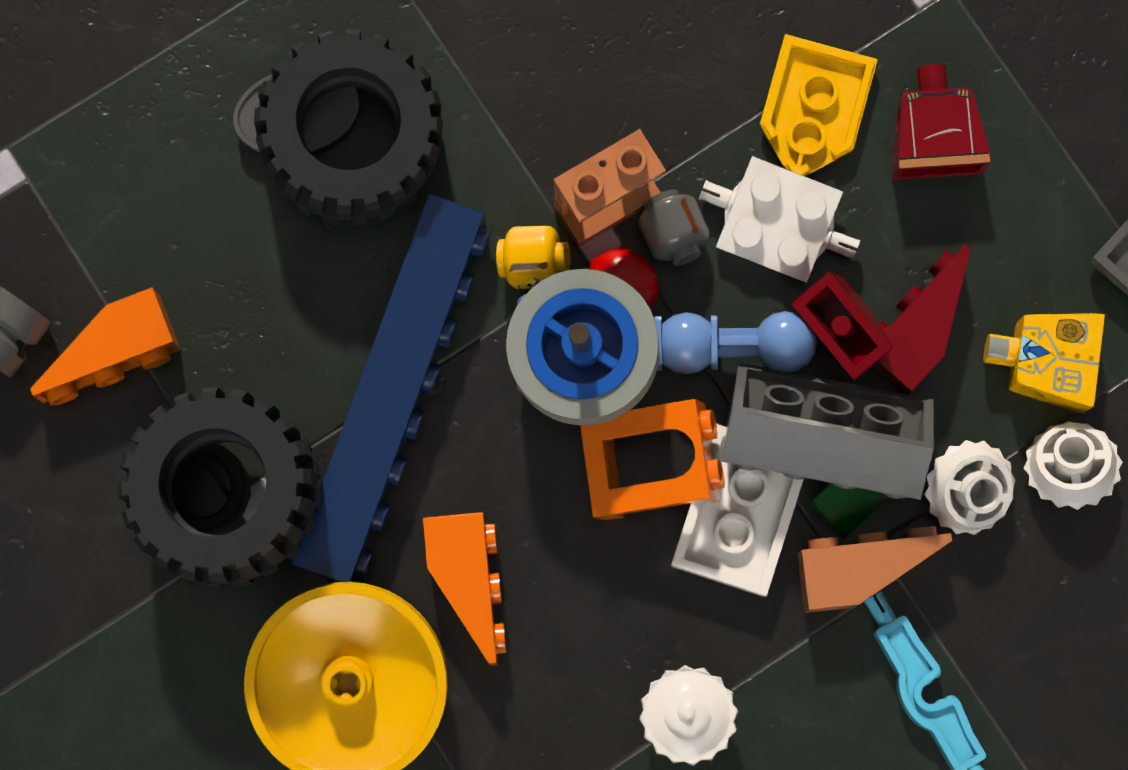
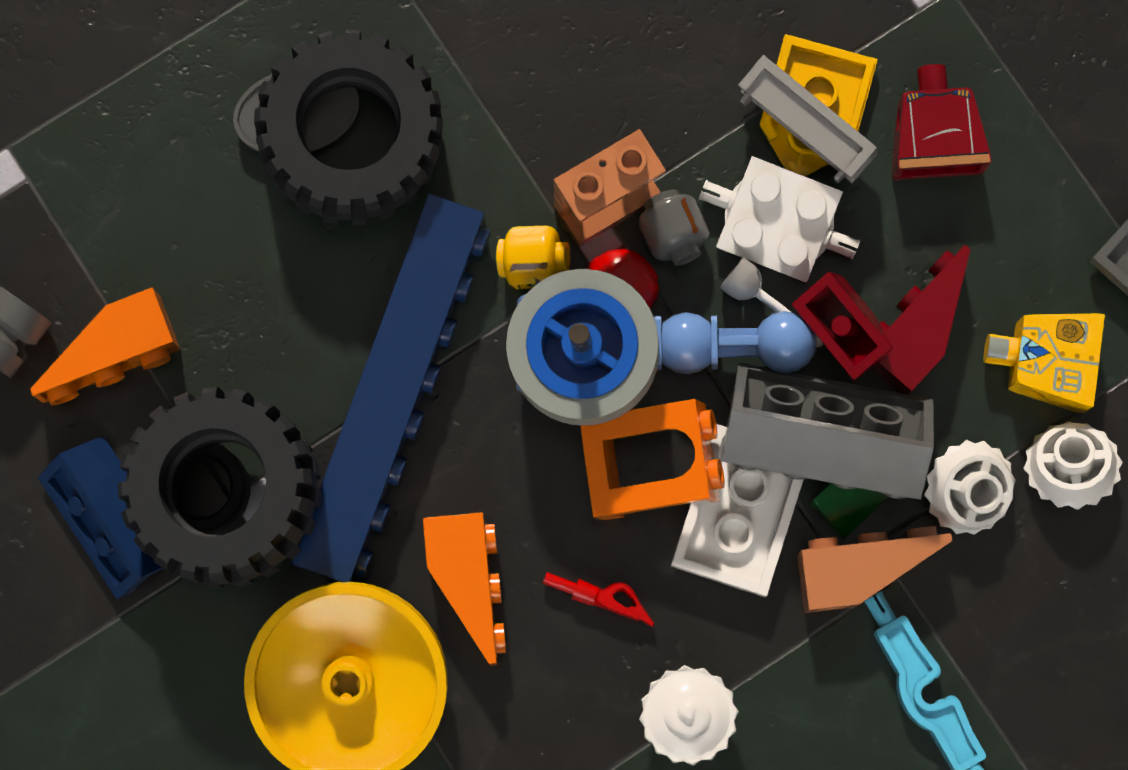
(86, 494): none -> dark blue panel
(603, 598): none -> red hand
(746, 282): none -> light grey hinge
(807, 119): none -> light grey container

